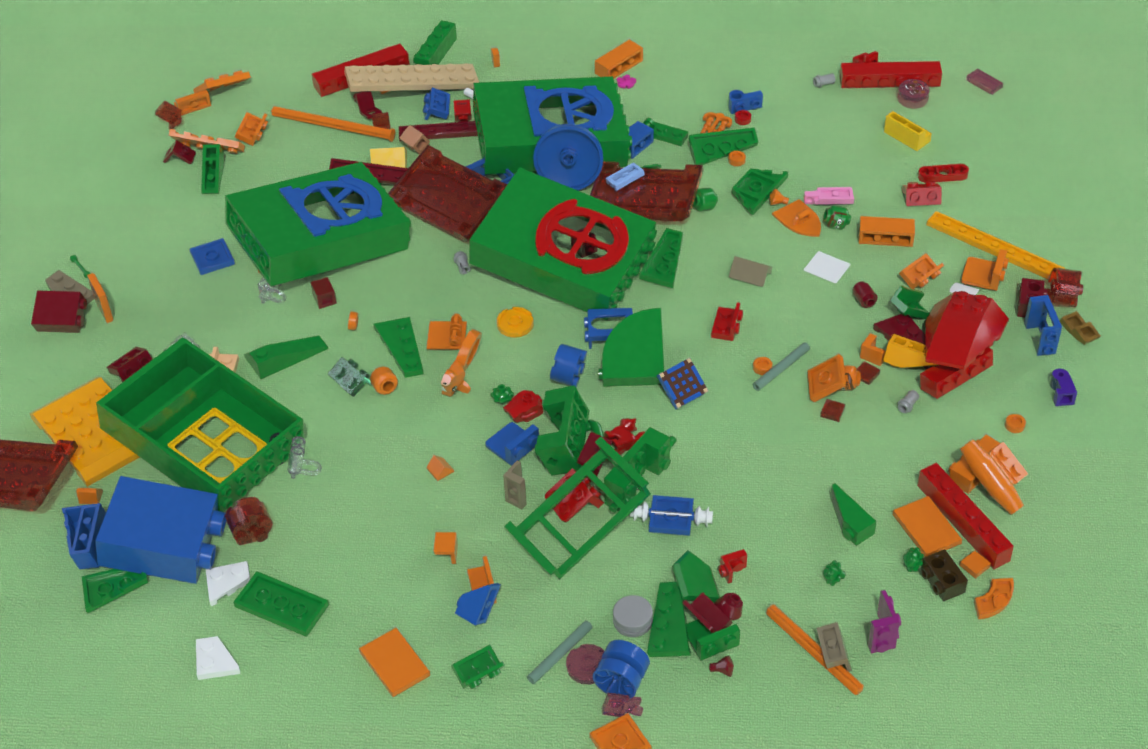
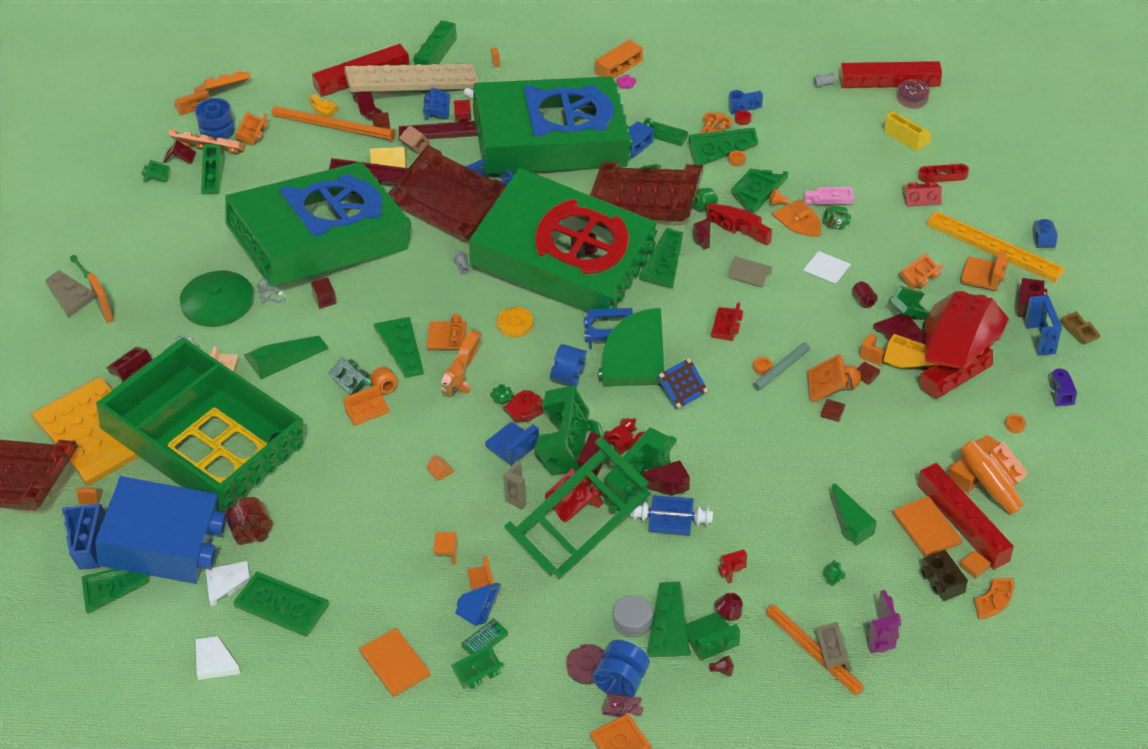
(58, 311): dark red brick -> none
(155, 170): none -> green bracket
(169, 113): clear red bracket -> none
(212, 256): blue tile -> none
(215, 118): none -> blue wheel
(216, 298): none -> green dish
(296, 459): clear piece -> none
(324, 107): none -> light orange plate
(353, 321): orange tile -> none
(365, 405): none -> orange bracket
(490, 634): none -> green tile
(559, 652): sand green piece -> none
(569, 156): blue dish -> none
(625, 176): light blue tile -> none
(668, 479): none -> dark red slope
(694, 577): green tile -> none
(701, 233): none -> dark red bracket
(708, 613): dark red panel -> none
(740, 220): none -> red slope
(865, 57): red bracket -> none
(886, 231): orange brick -> none
(906, 404): light grey pin -> none
(913, 559): green plant -> none
(960, 287): white sticker -> none
(984, 81): clear pink tile -> none
(1045, 233): none -> blue plate
(1065, 287): clear red brick -> none

